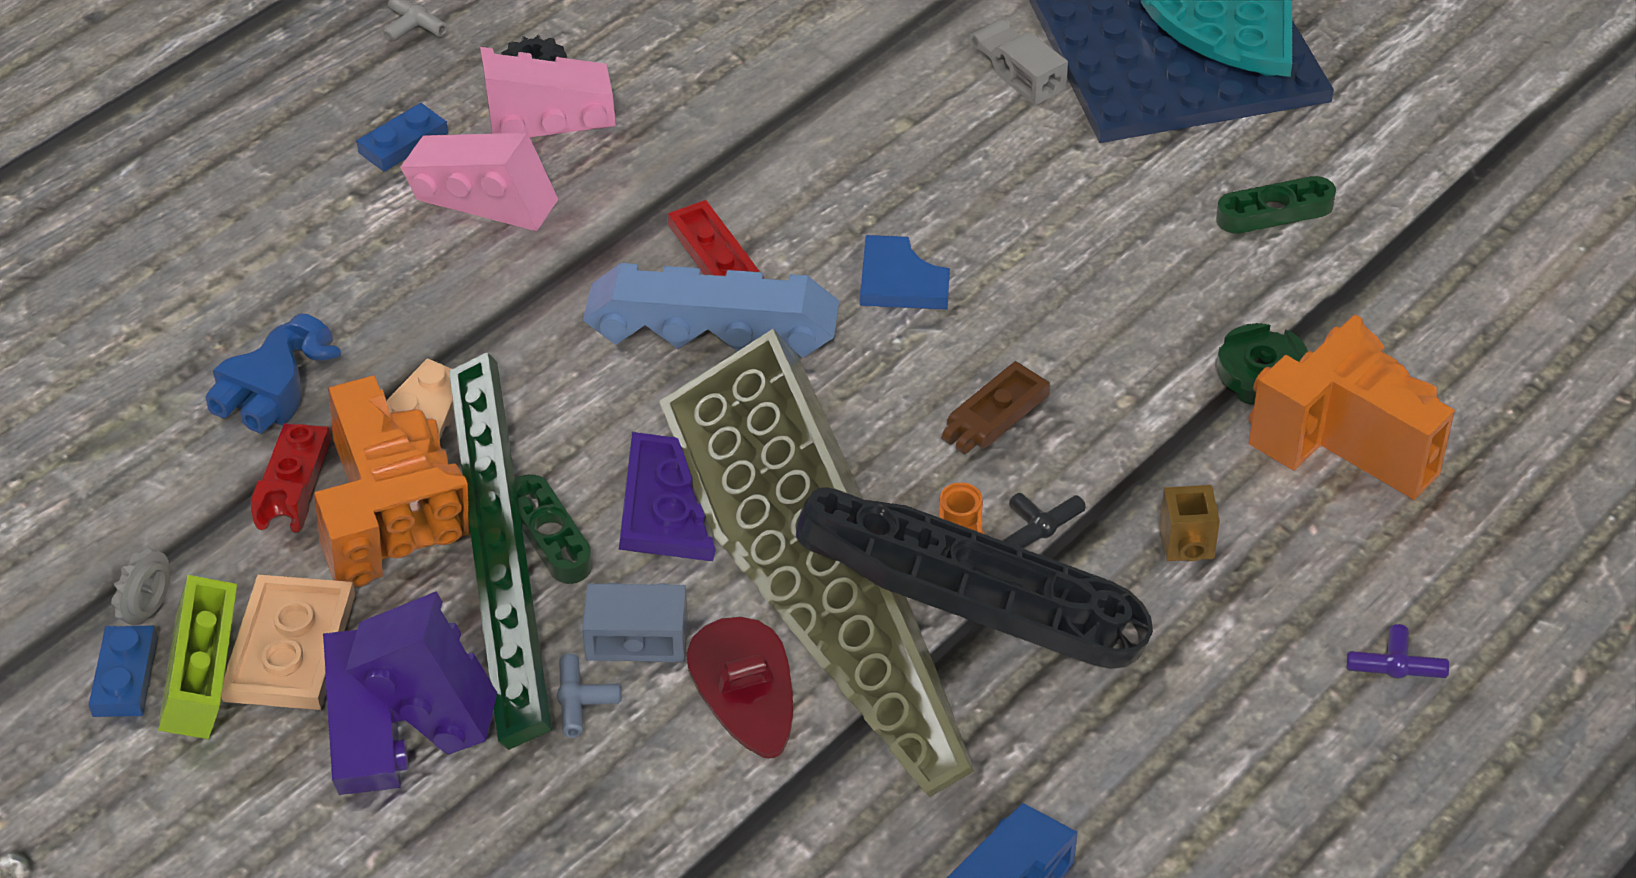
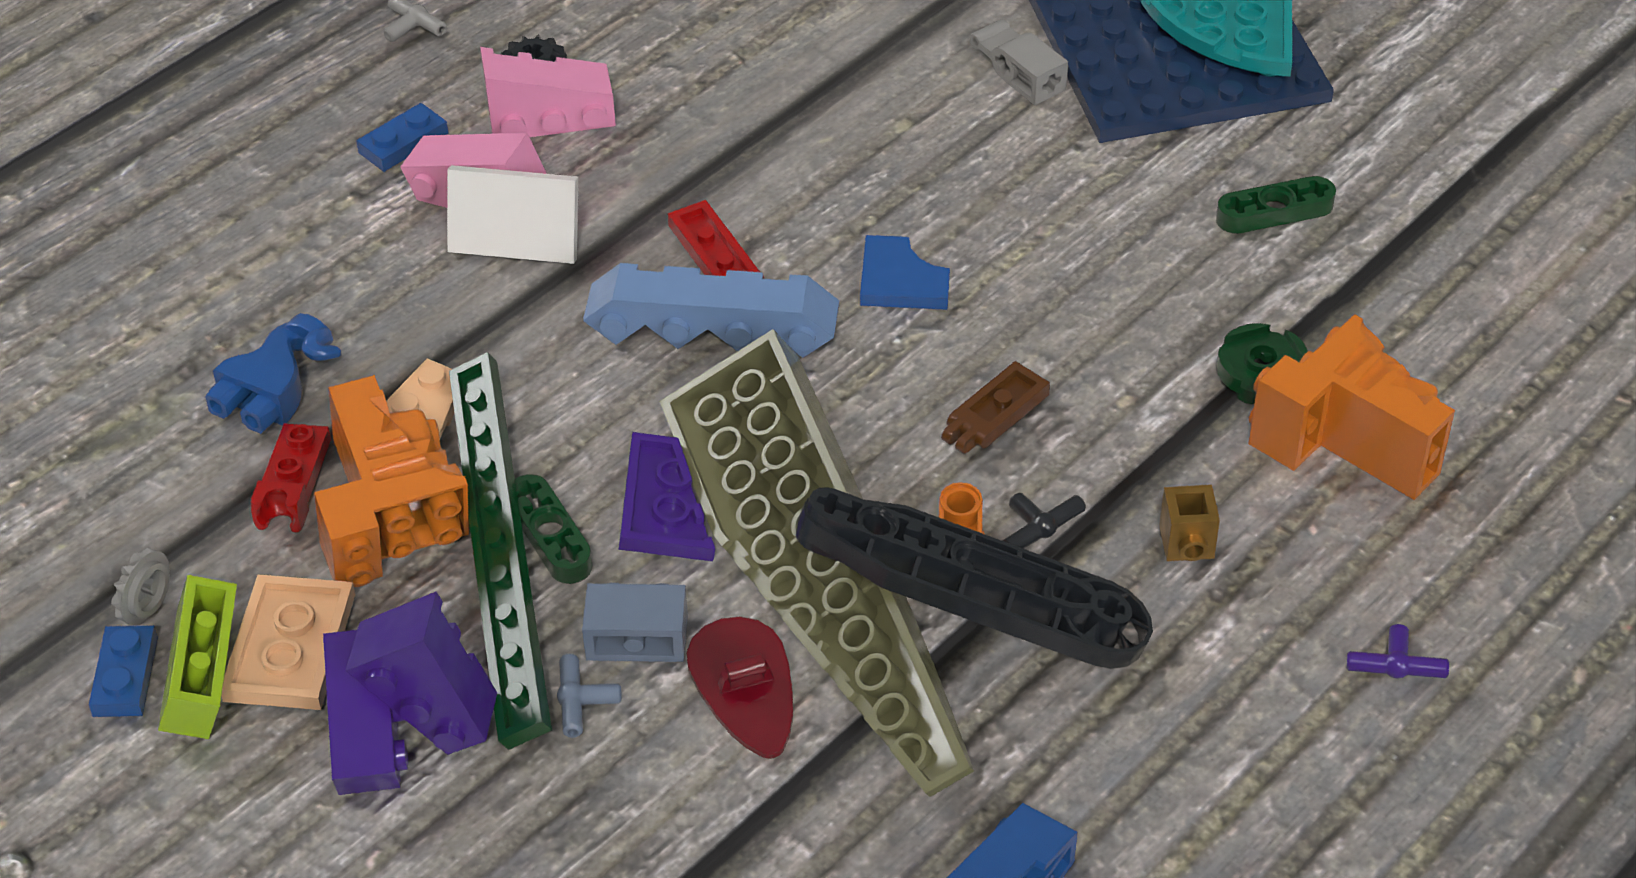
(512, 214): none -> white tile

